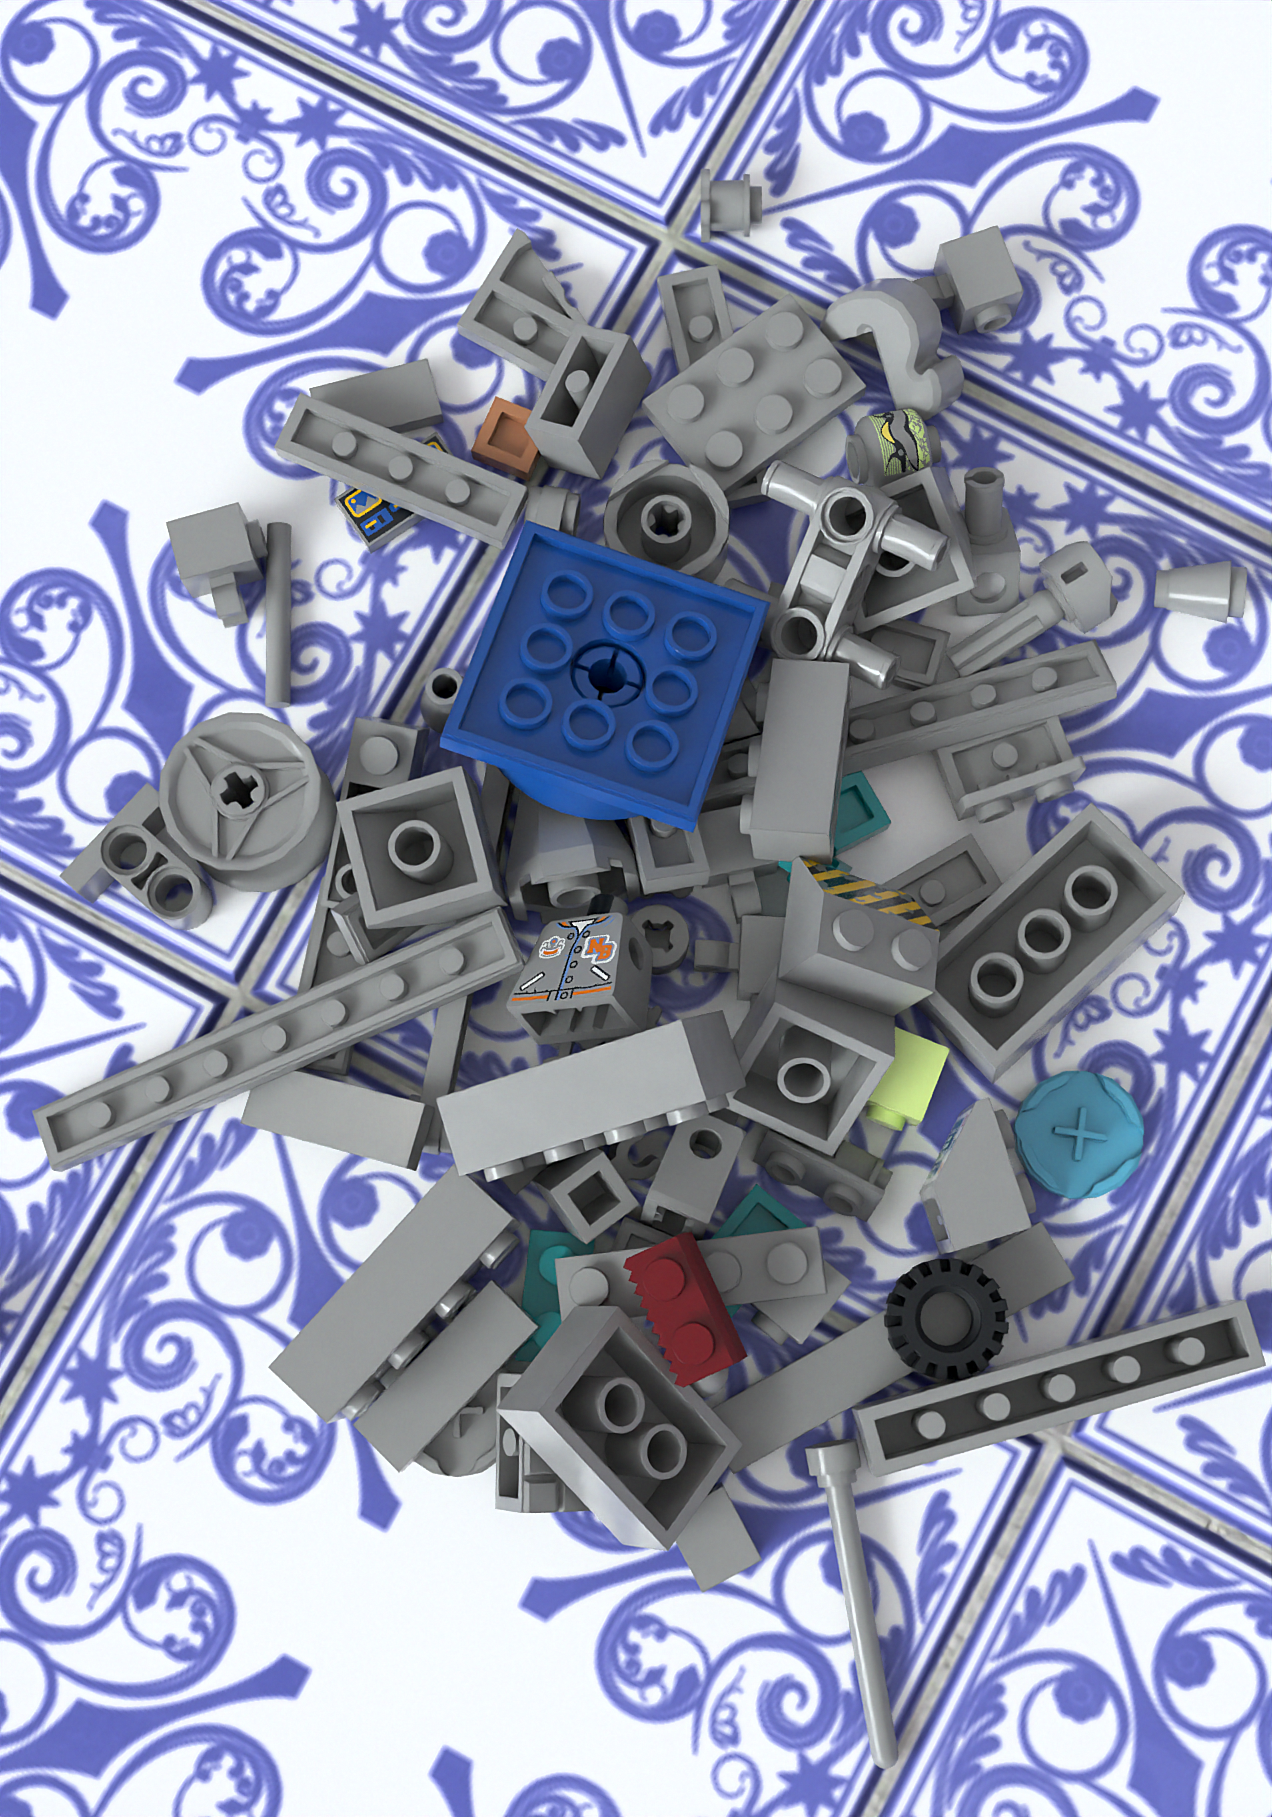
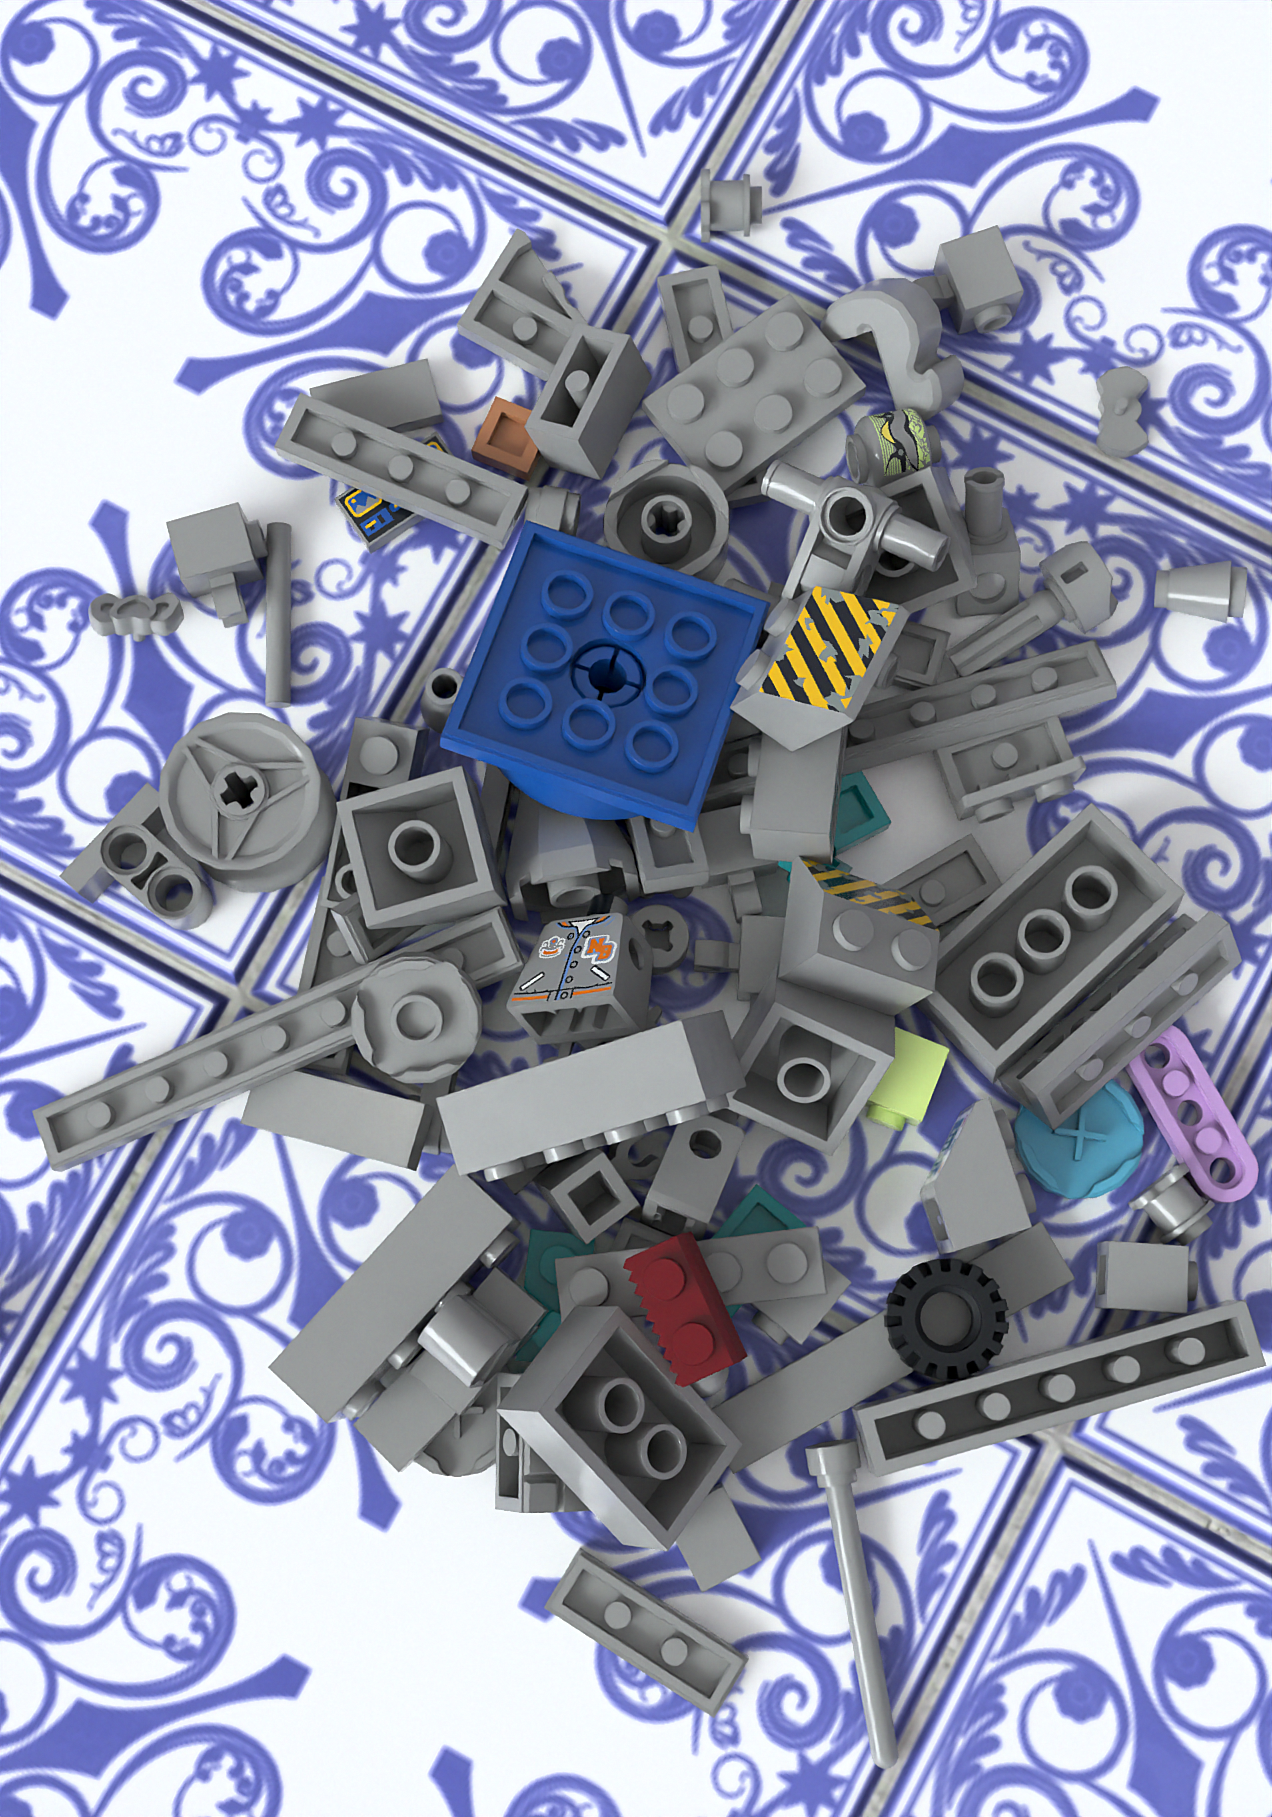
(135, 615): none -> light grey piece
(417, 1017): none -> light grey tile
(475, 1339): none -> light grey tile
(647, 1632): none -> light grey tile
(816, 664): none -> slope
(847, 1184): light grey hinge -> none
(1120, 412): none -> light grey piece
(1122, 1017): none -> light grey fence
(1145, 1277): none -> light grey brick
(1175, 1206): none -> light grey brick
(1215, 1130): none -> lavender plate

